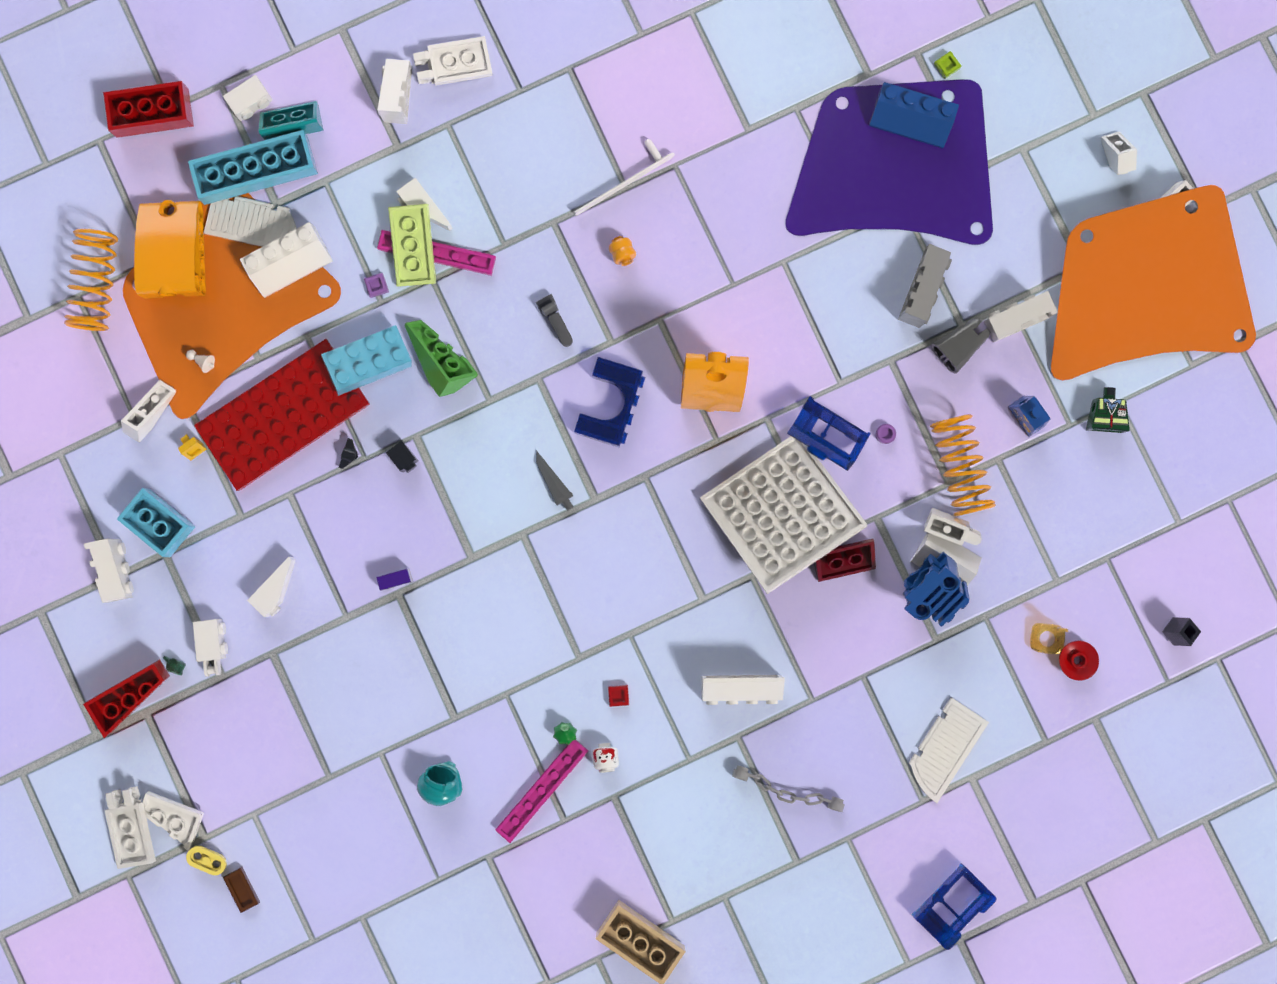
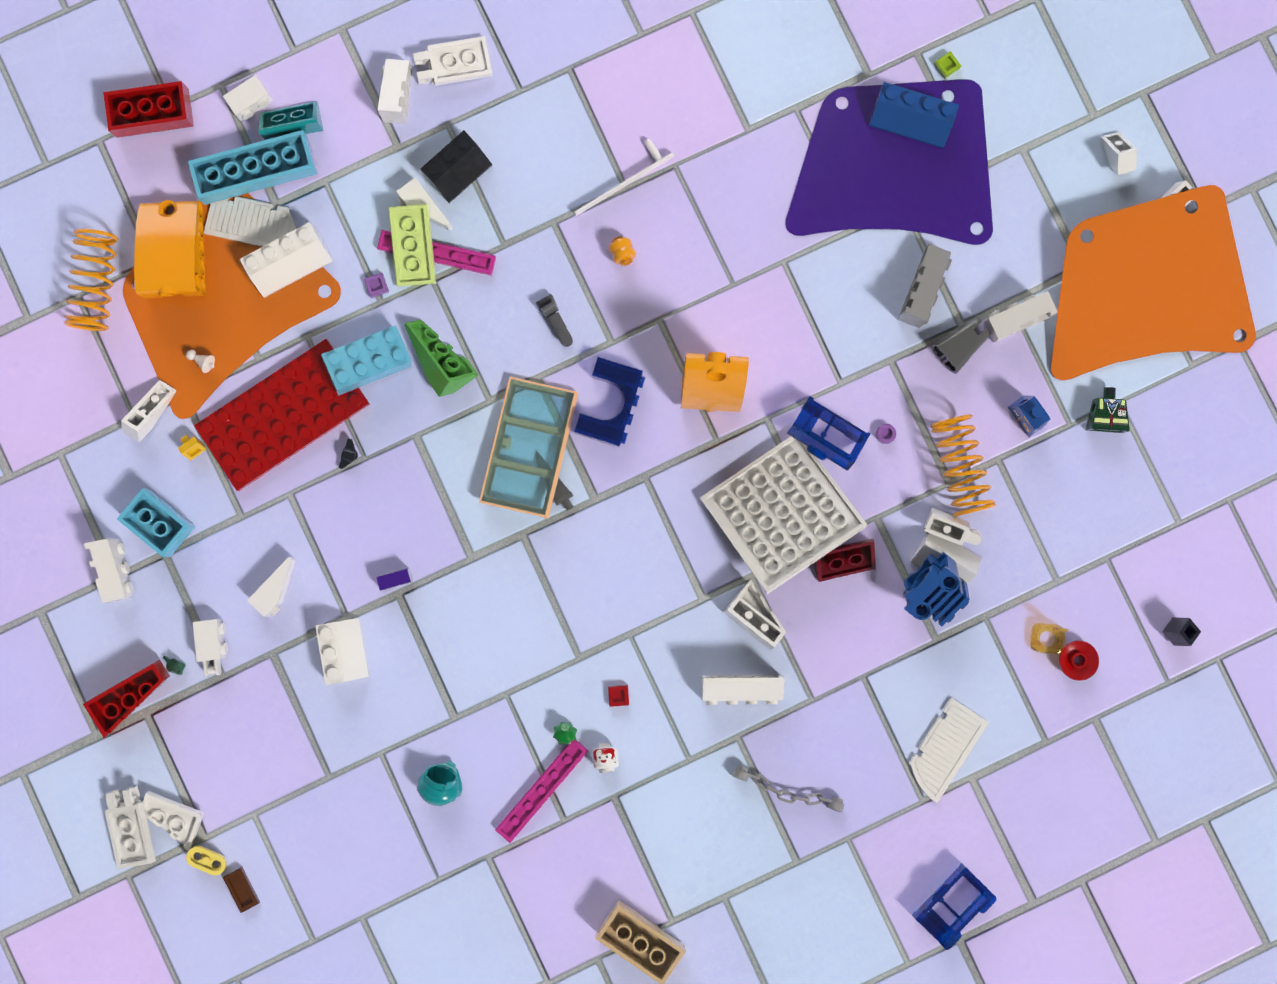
(342, 651): none -> white slope
(402, 457): black brick -> none
(456, 166): none -> black slope
(528, 447): none -> clear light blue door
(755, 617): none -> white wedge

